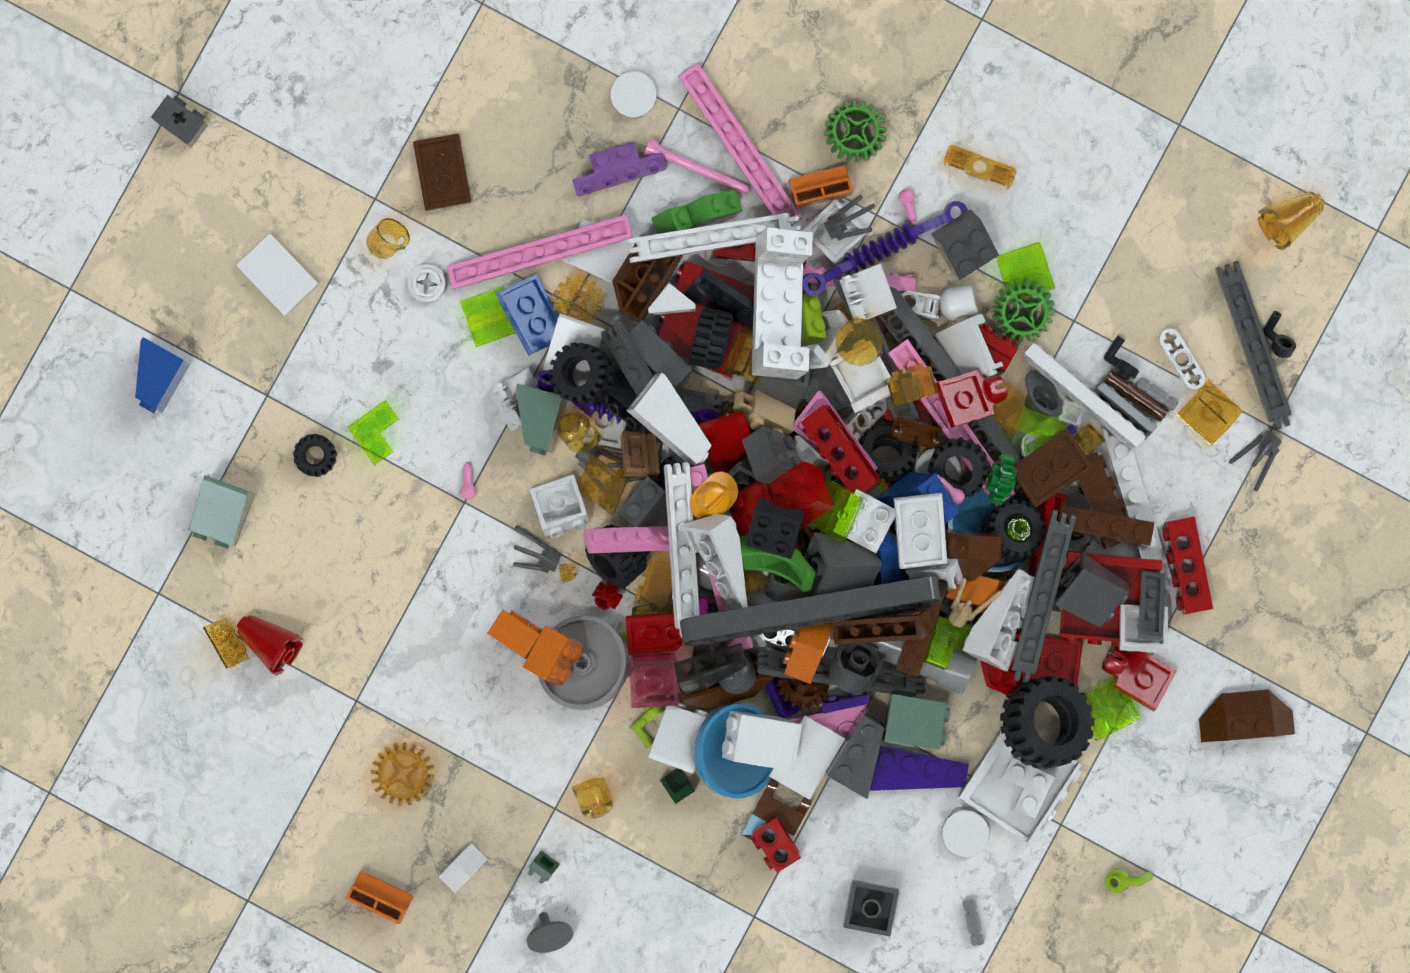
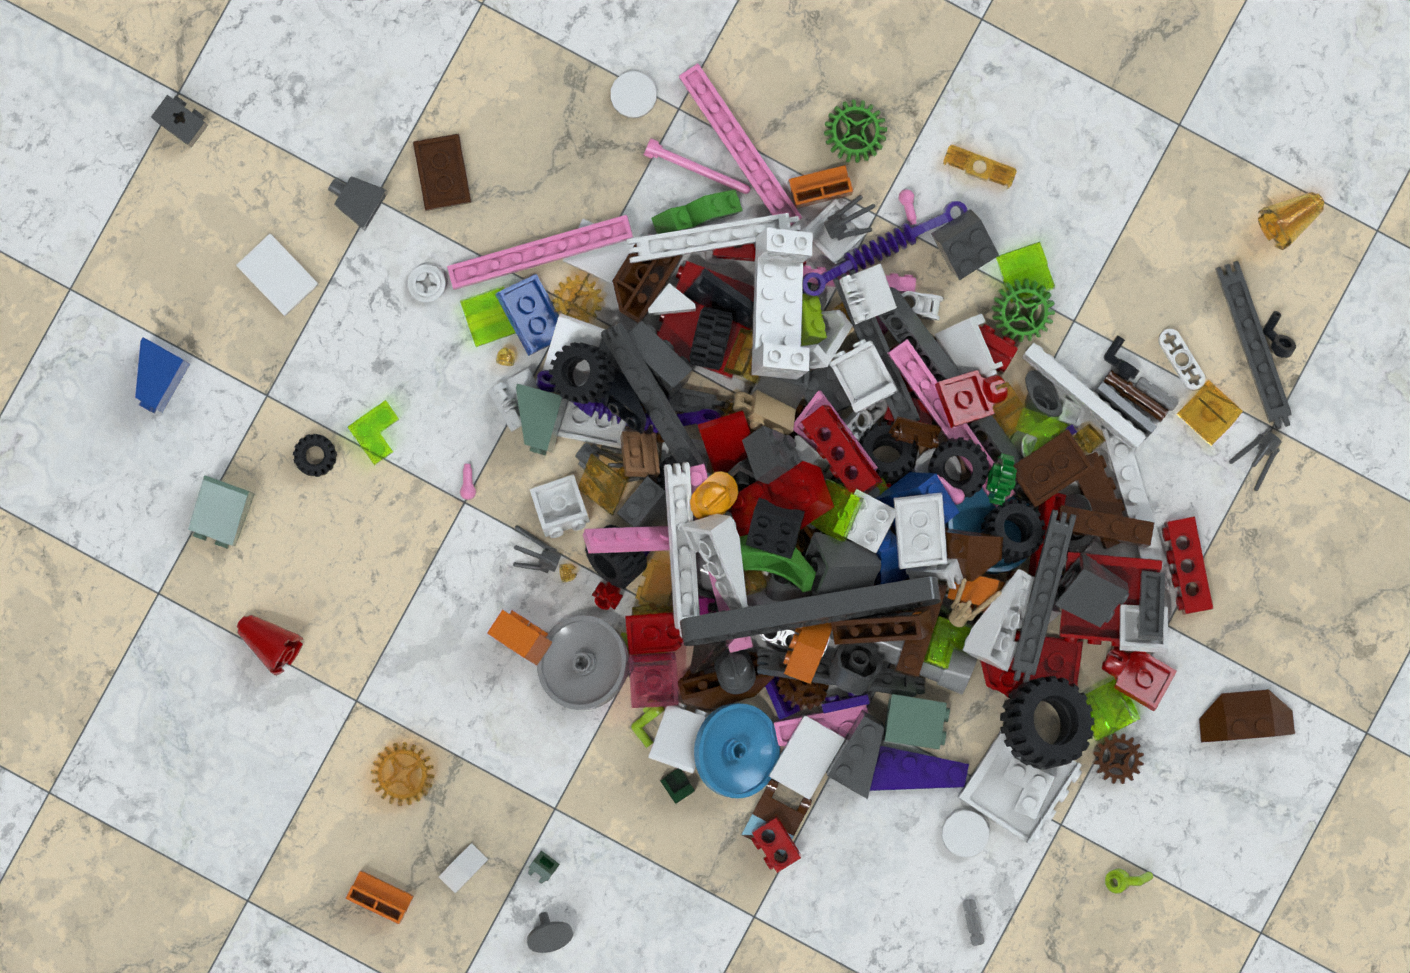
(226, 643): clear yellow hinge -> none
(358, 199): none -> dark grey torso
(376, 242): clear yellow helmet -> none
(505, 357): none -> clear yellow hinge
(553, 656): orange brick -> none
(573, 428): clear yellow helmet -> none
(593, 798): clear yellow helmet -> none
(617, 167): medium lavender bracket -> none
(668, 418): white slope -> none
(709, 668): clear smoke slope -> none
(761, 740): white slope -> none
(859, 342): clear yellow tile -> none
(870, 908): dark grey brick -> none
(911, 385): clear yellow brick -> none
(958, 302): white helmet -> none
(1018, 530): clear neon green cone -> none
(1124, 767): none -> reddish brown gear

